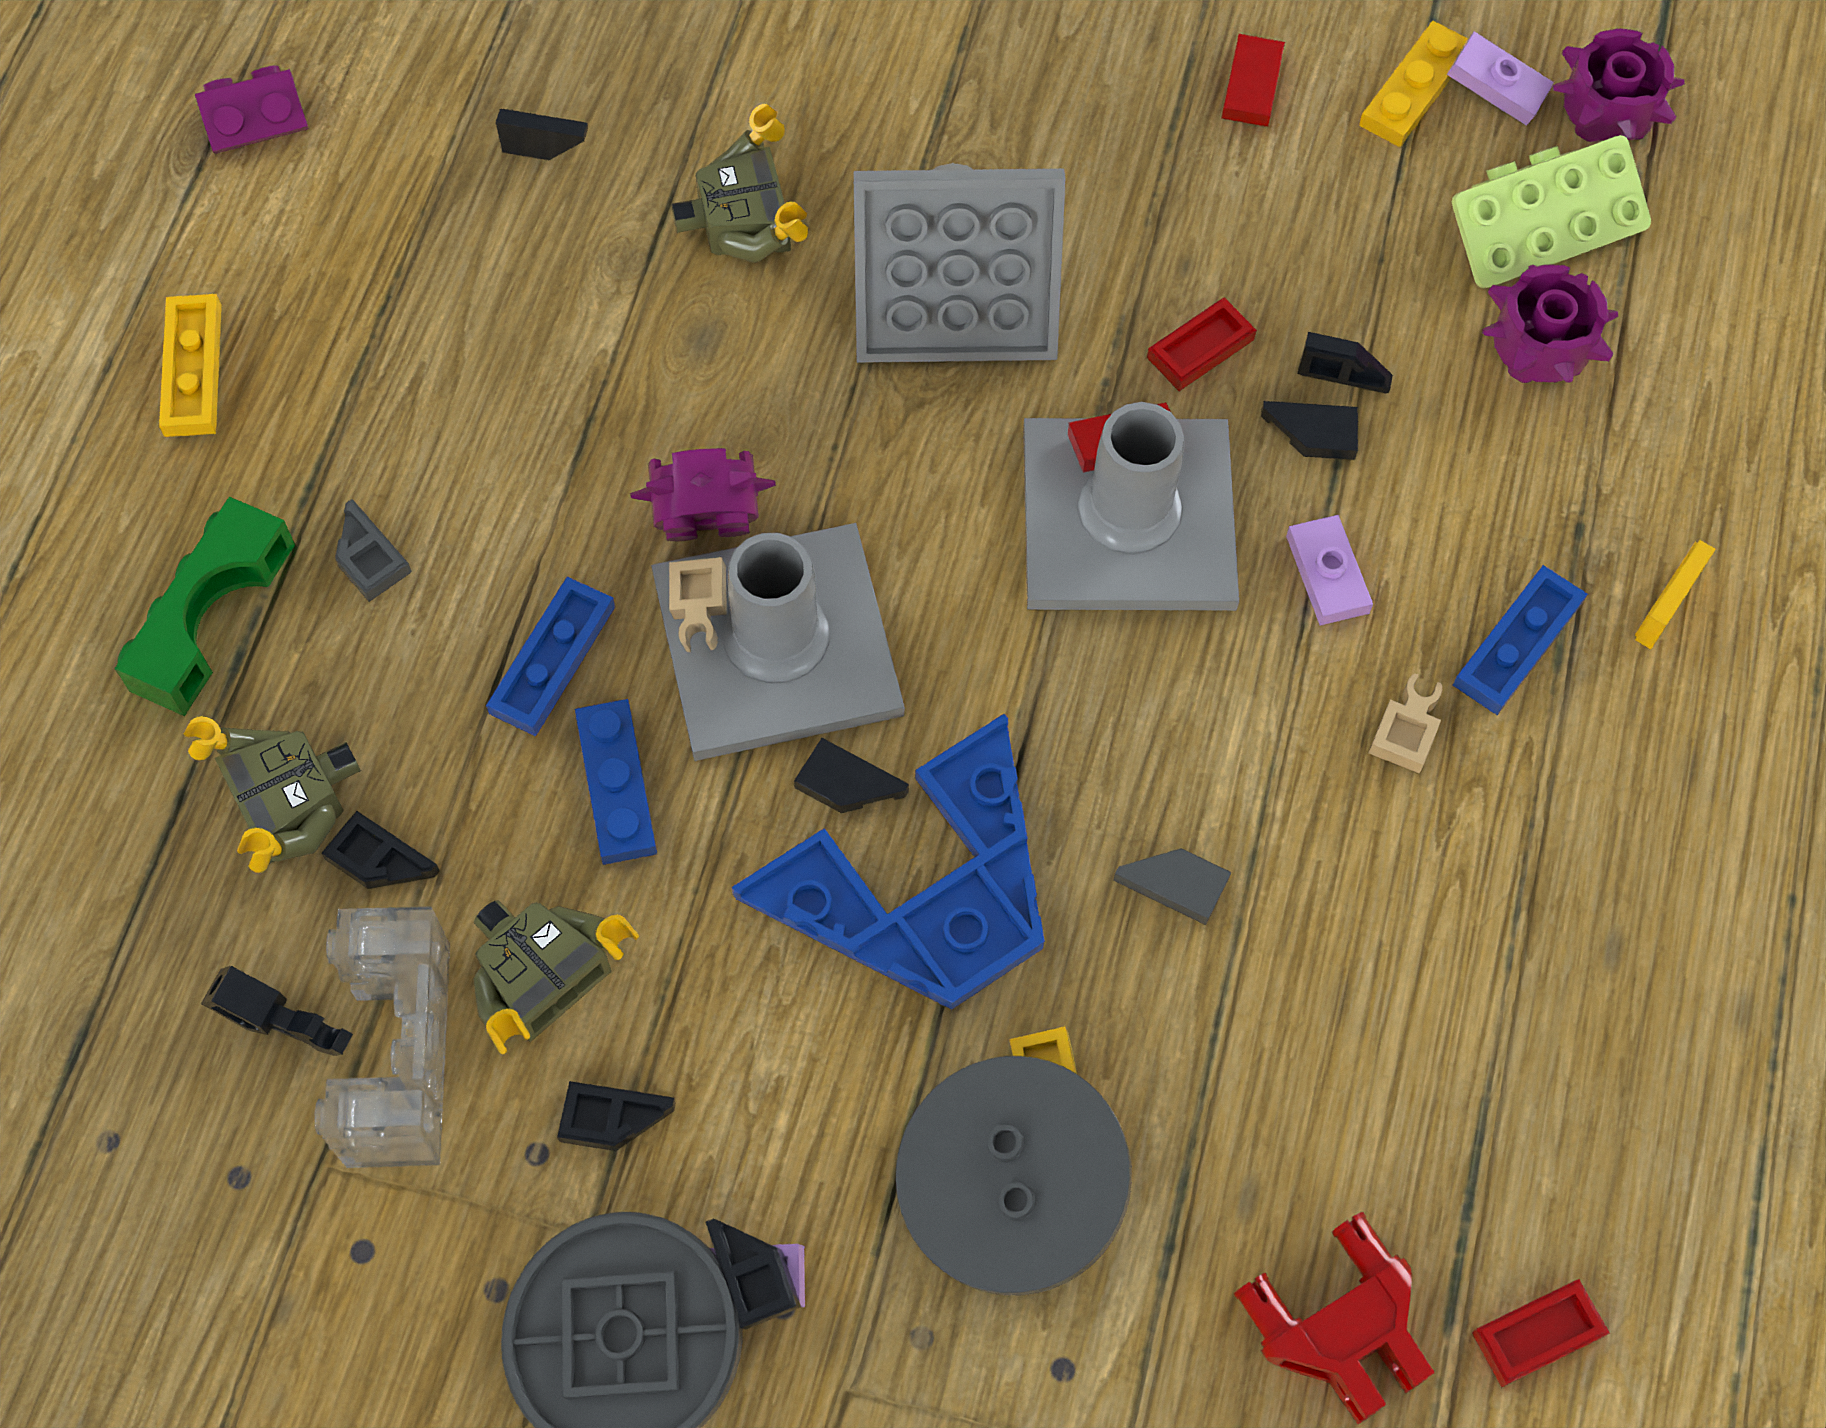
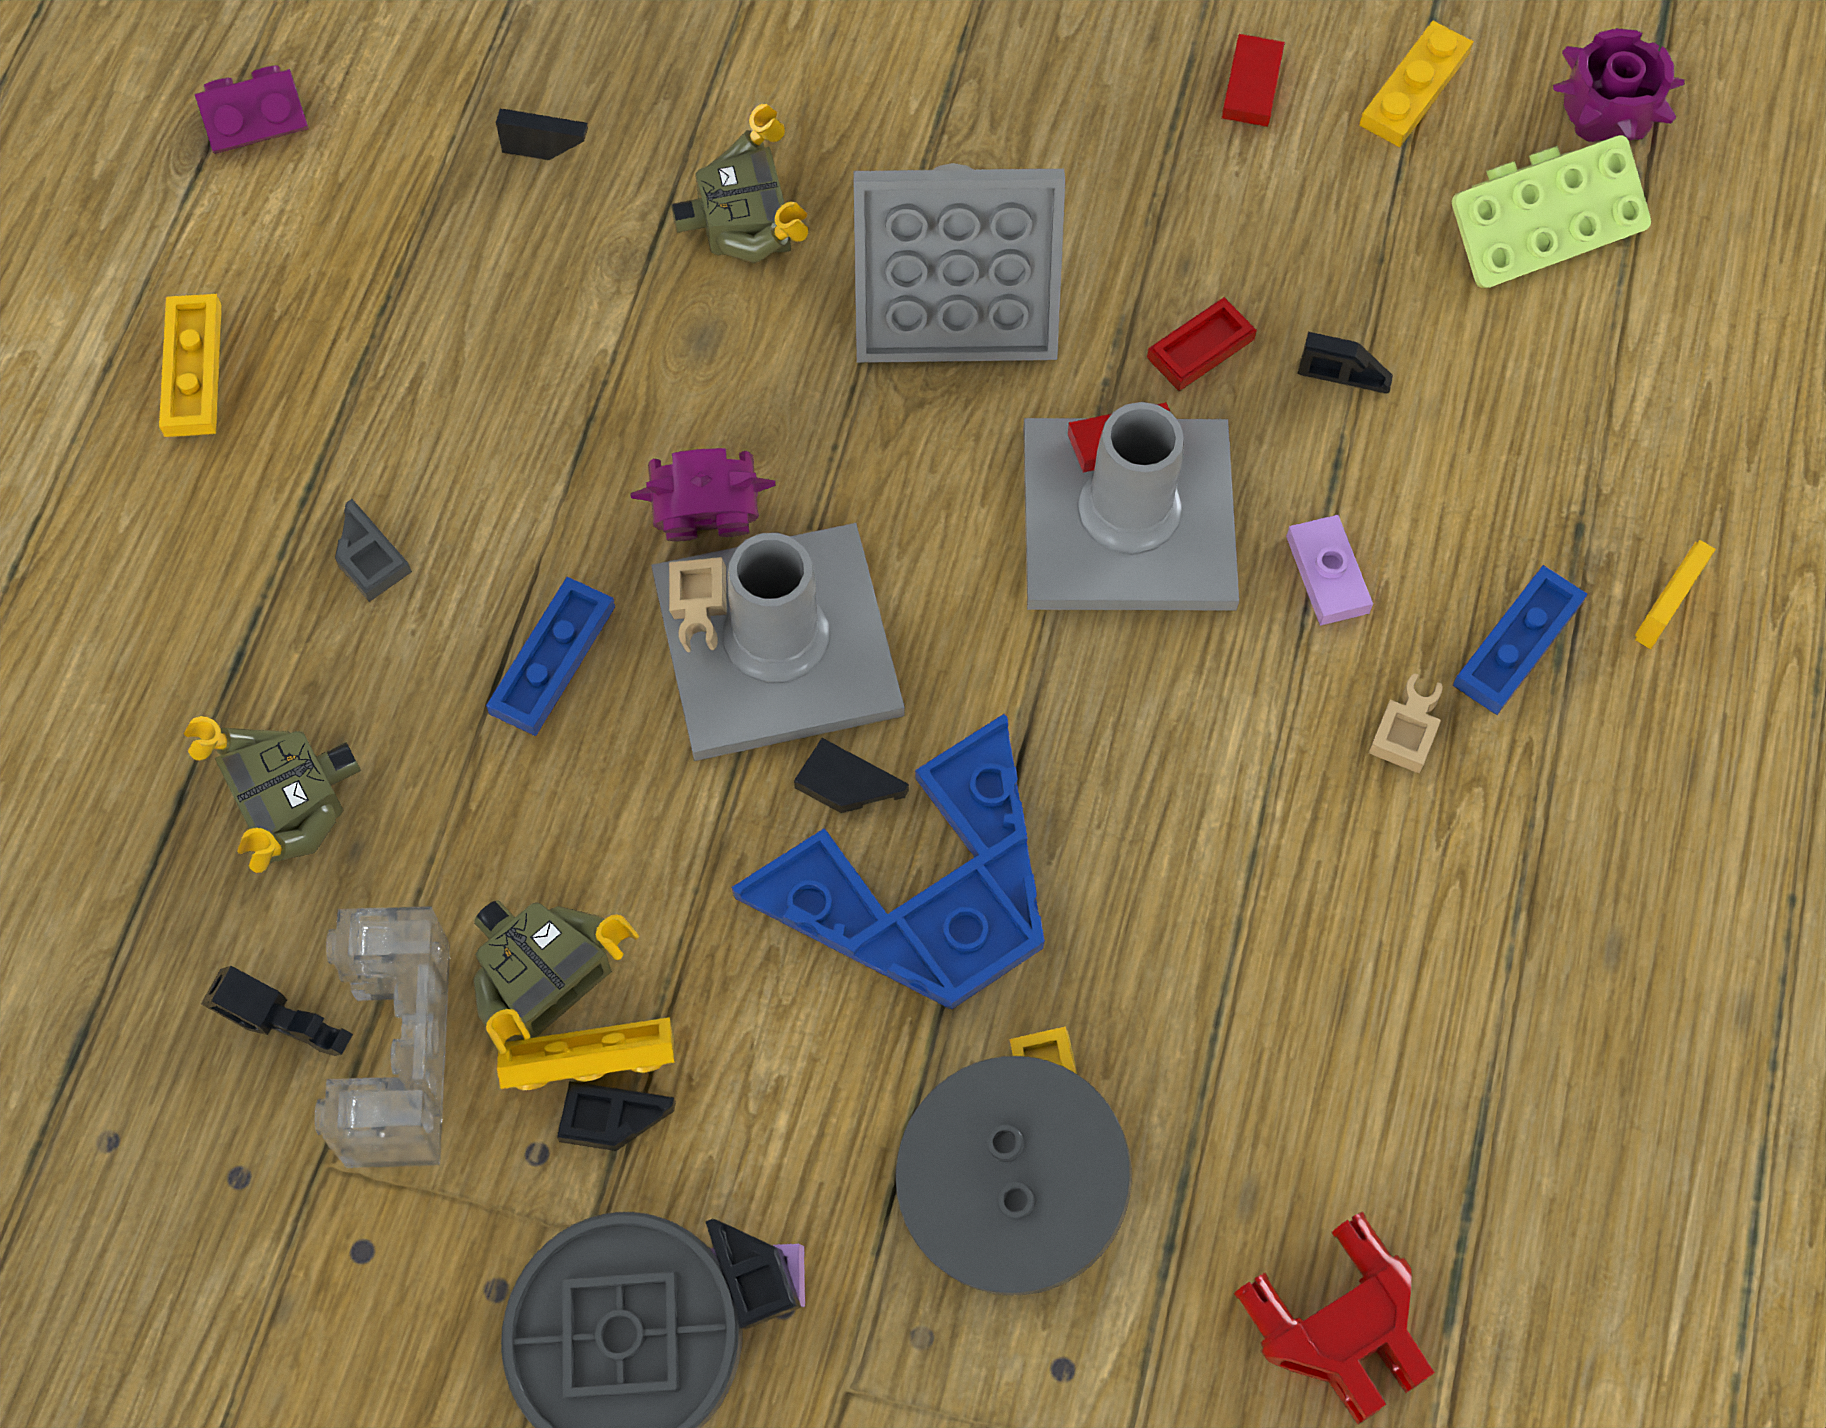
(236, 551): green arch -> none
(375, 855): black tile -> none
(586, 1054): none -> yellow plate
(615, 782): blue plate -> none
(1177, 881): dark grey tile -> none
(1316, 428): black tile -> none
(1500, 78): lavender plate -> none
(1540, 1333): red tile -> none
(1549, 324): magenta brick -> none

